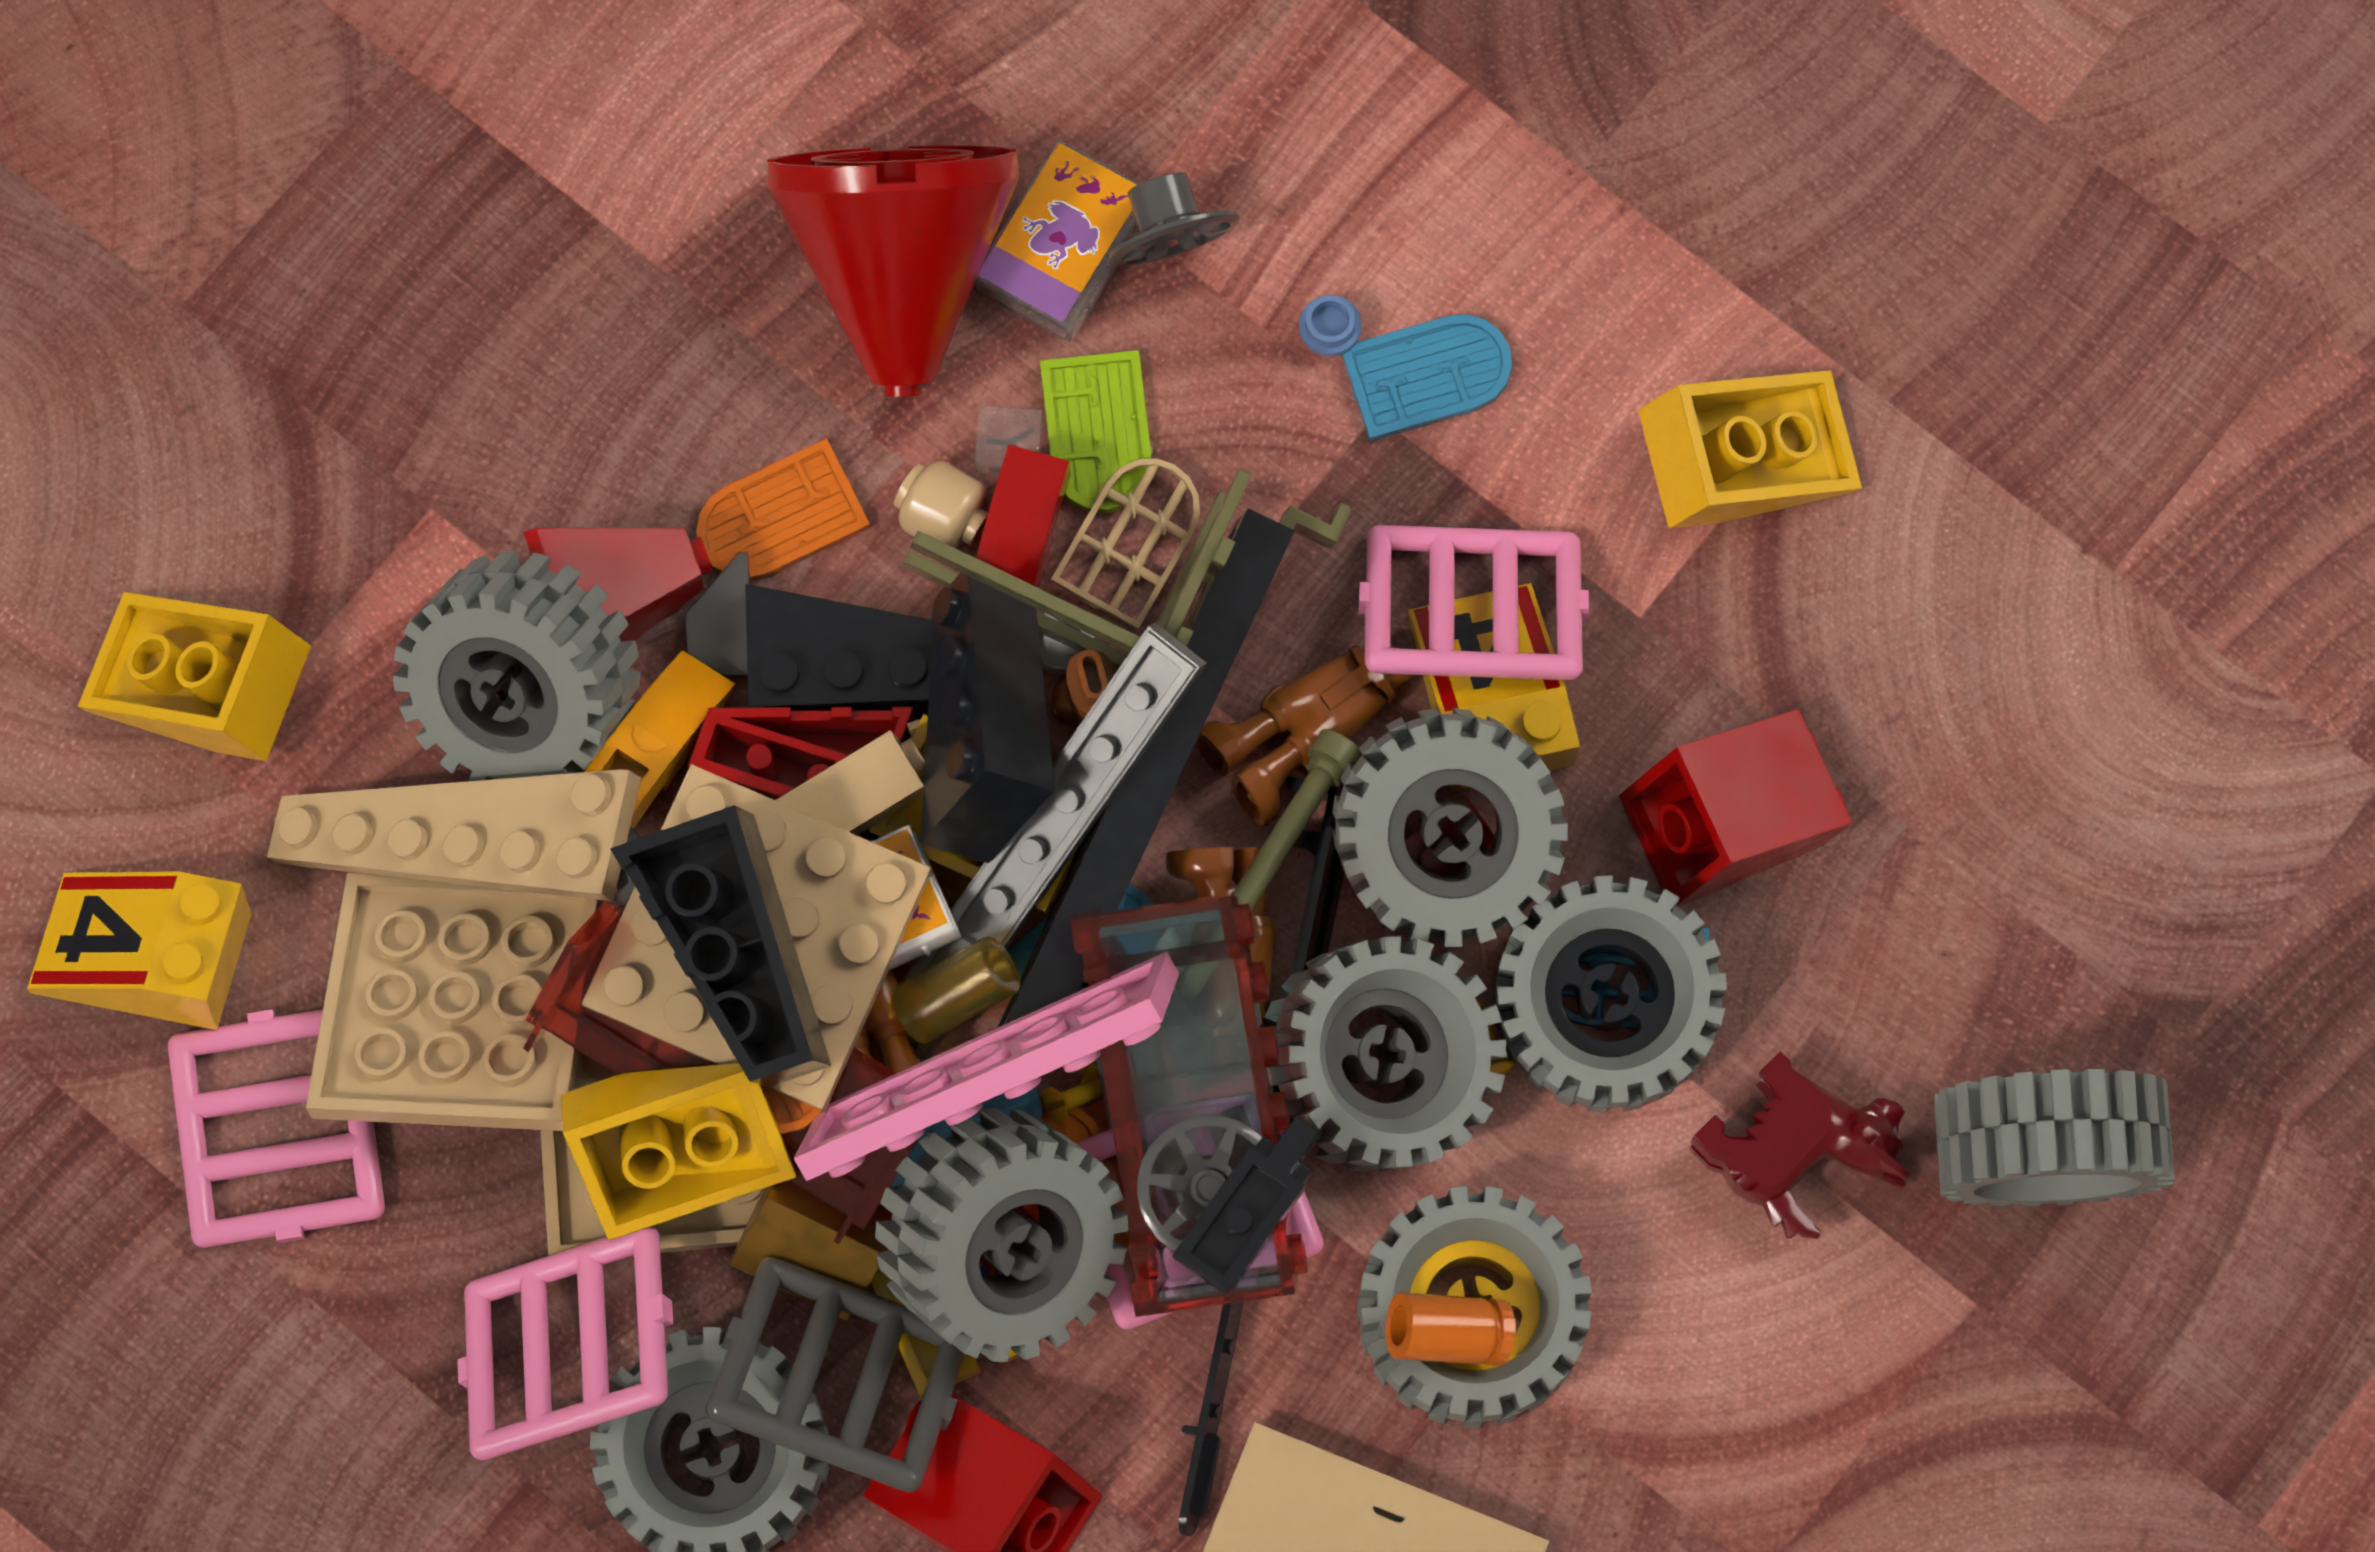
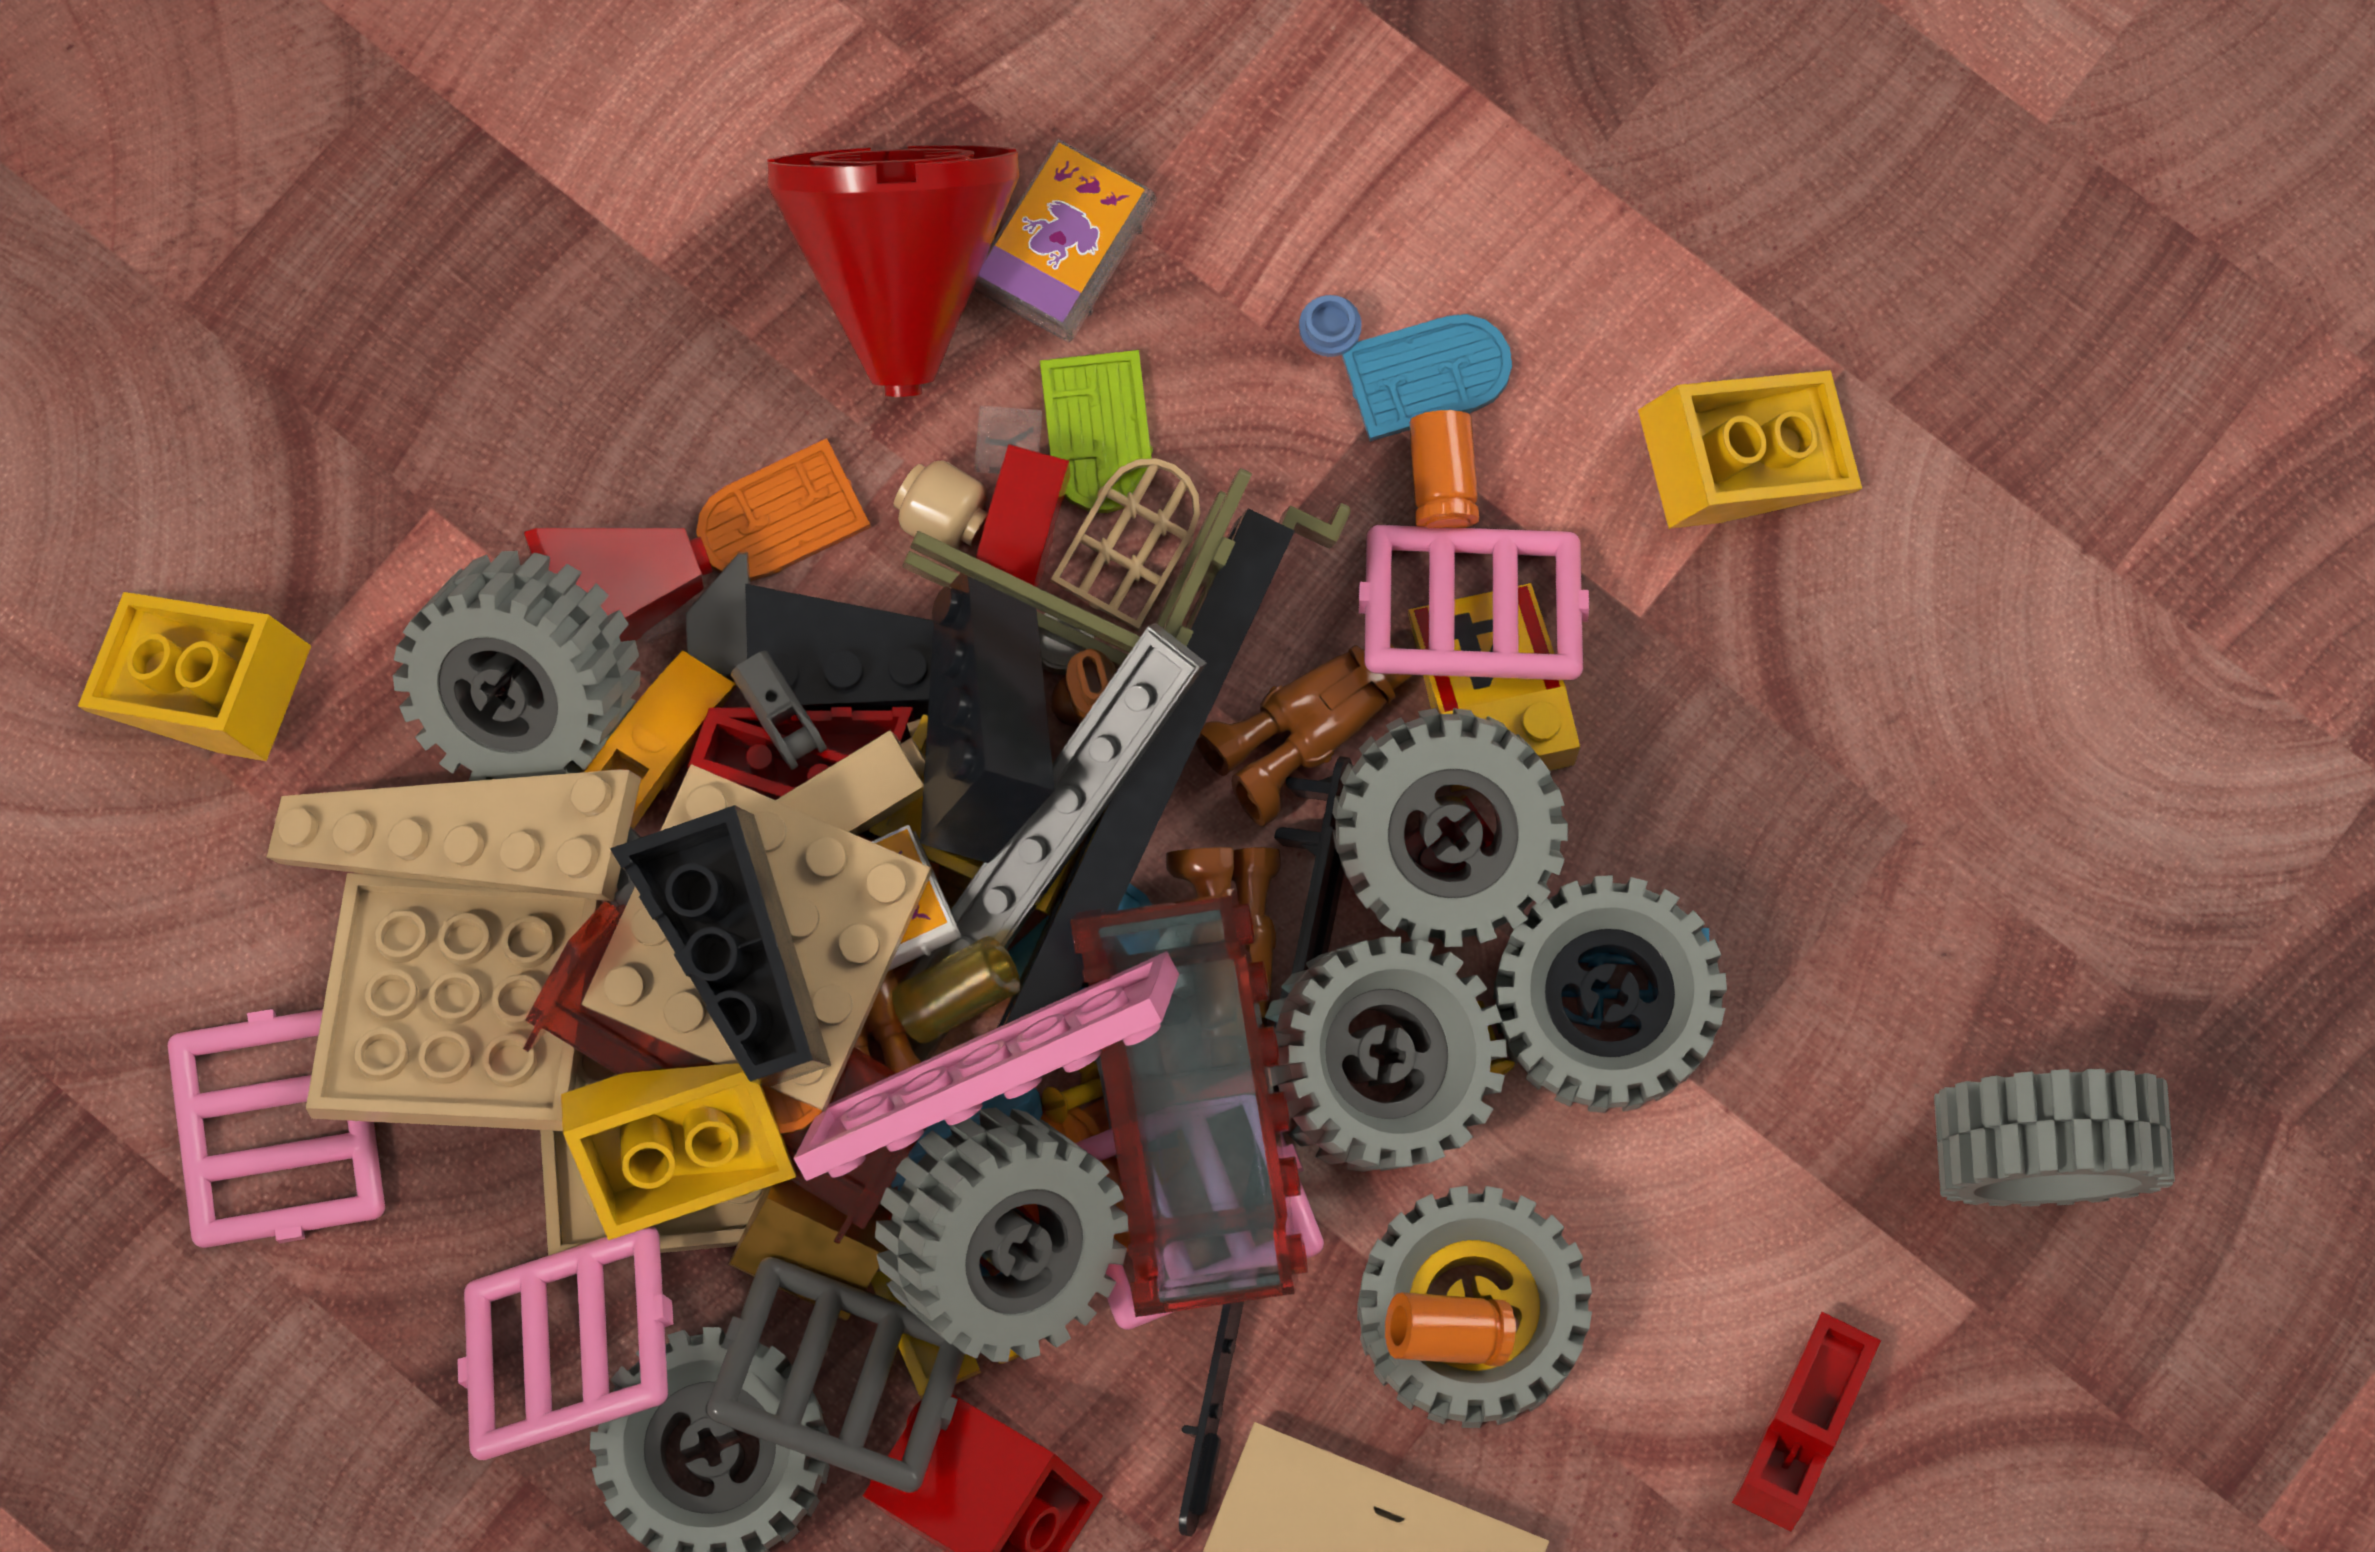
(144, 944): yellow slope -> none
(775, 703): none -> dark grey bar
(1168, 212): dark grey wheel -> none
(1196, 1180): dark grey wheel -> none
(1248, 1208): black hinge -> none
(1327, 763): olive piece -> none
(1444, 469): none -> orange piece
(1734, 806): red slope -> none
(1795, 1133): dark red animal -> none
(1806, 1422): none -> red slope

